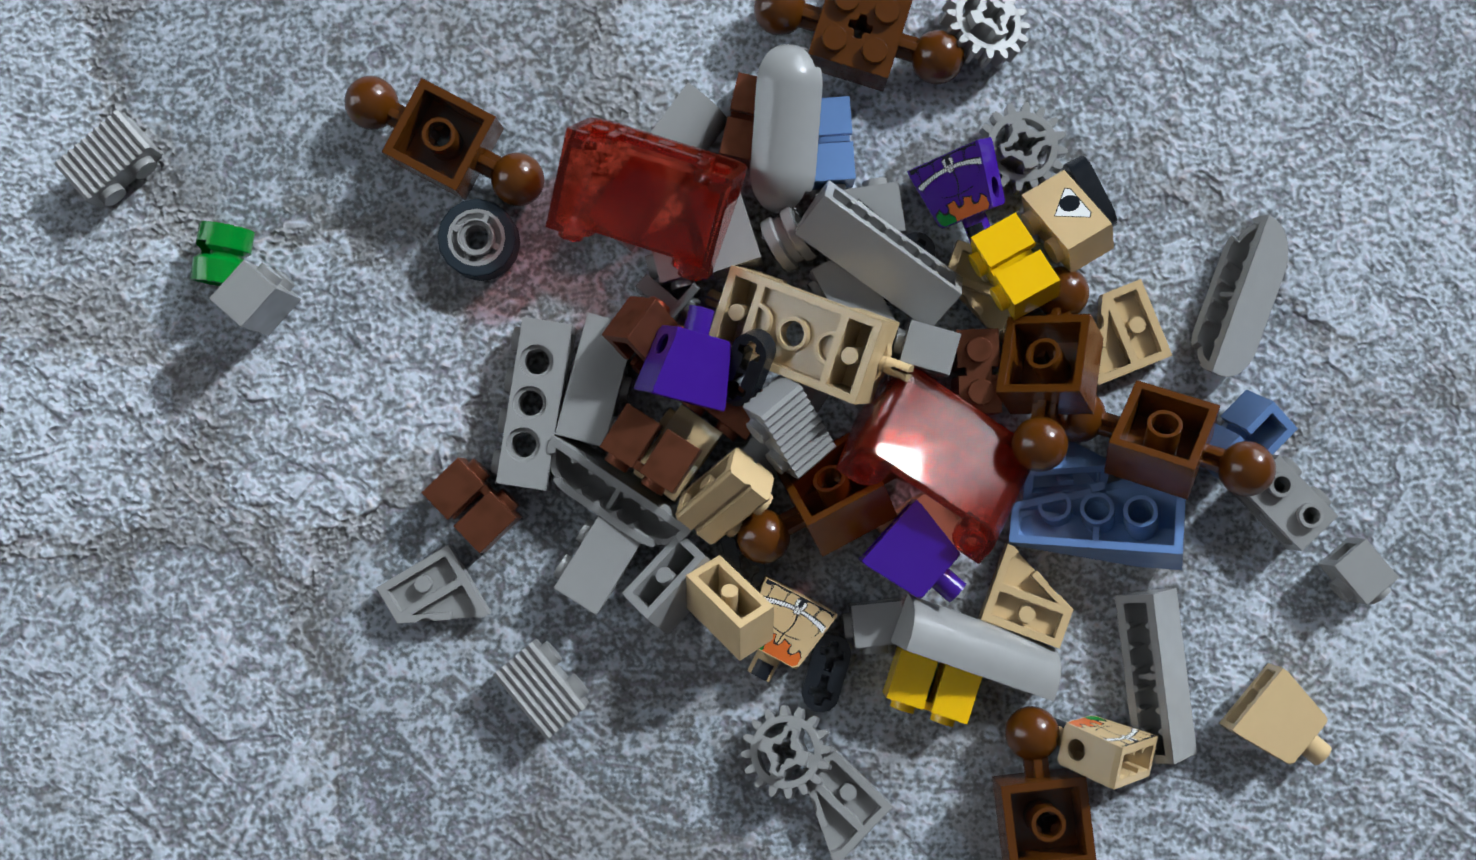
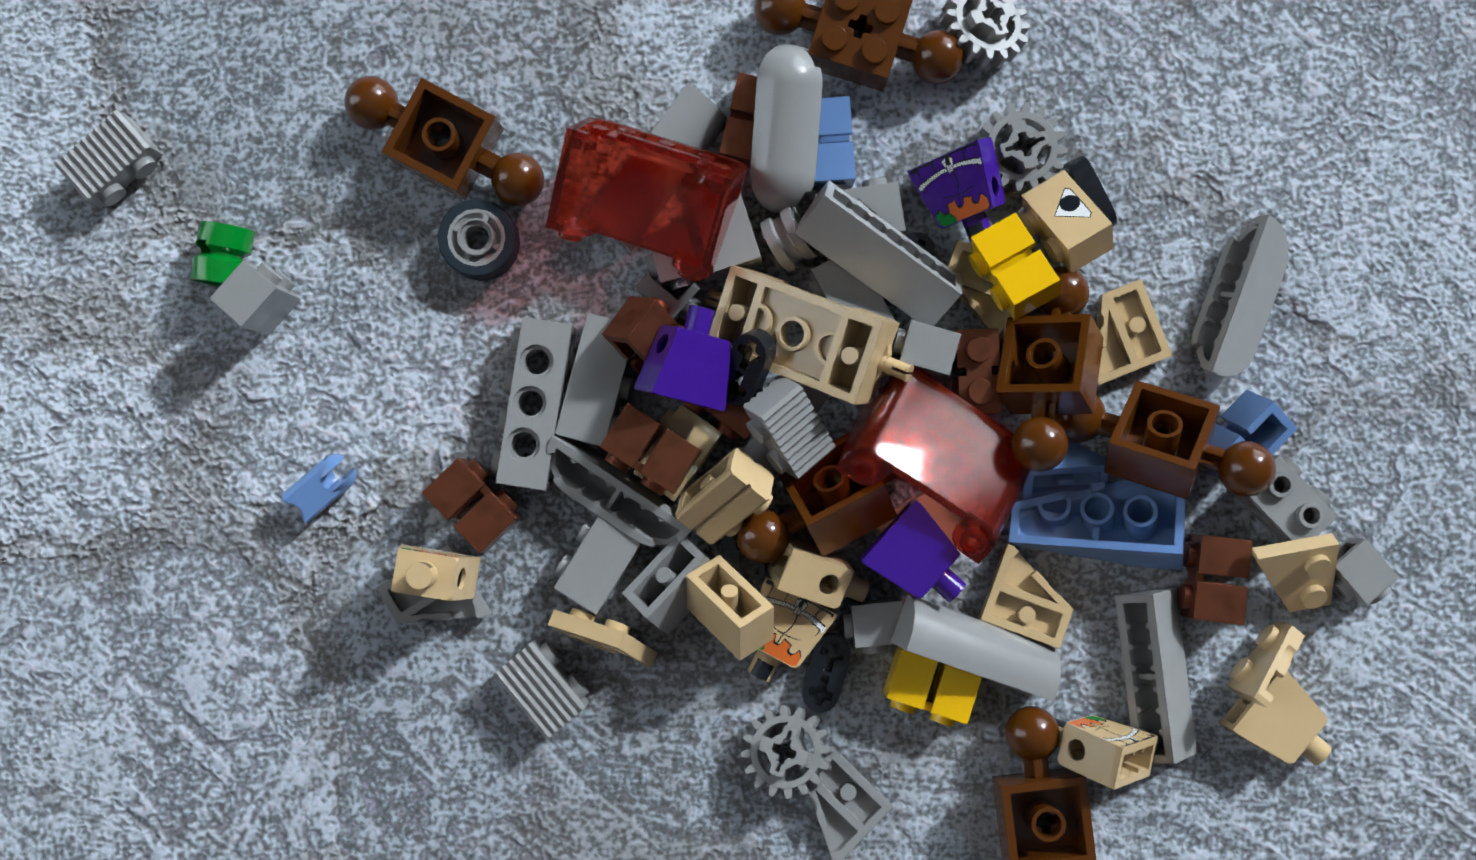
(319, 487): none -> medium blue piece
(435, 573): none -> tan torso
(609, 637): none -> tan wing
(802, 574): none -> tan torso
(1212, 599): none -> copper piece
(1271, 657): none -> tan wing
(1301, 570): none -> tan wing

